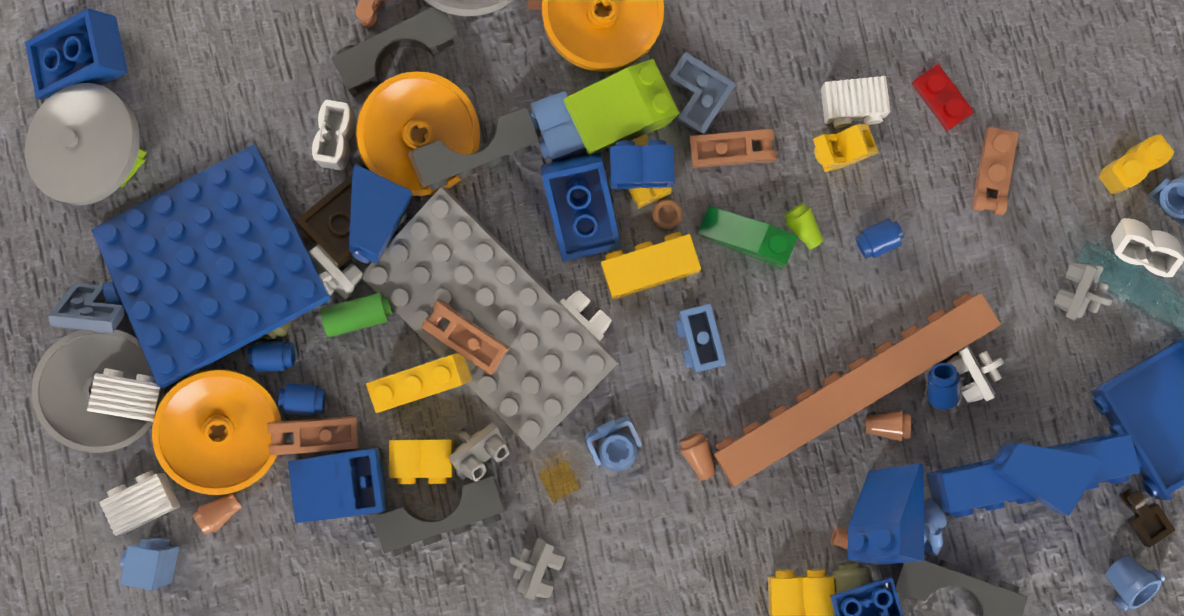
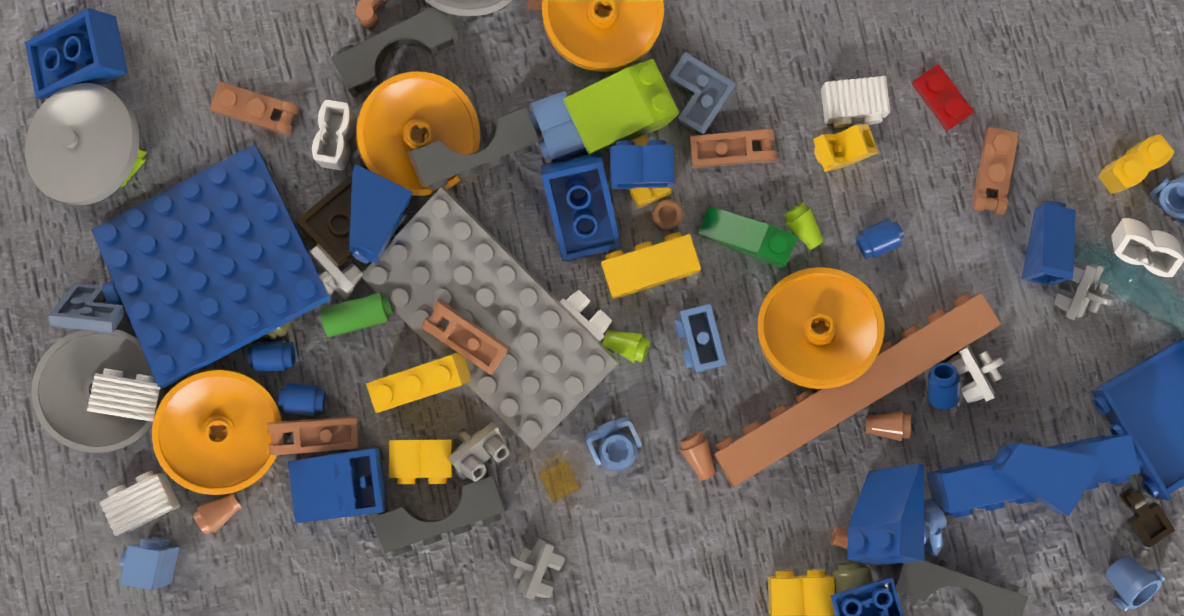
(253, 108): none -> nougat plate
(627, 344): none -> lime cone
(820, 328): none -> light orange dish
(1050, 245): none -> blue slope

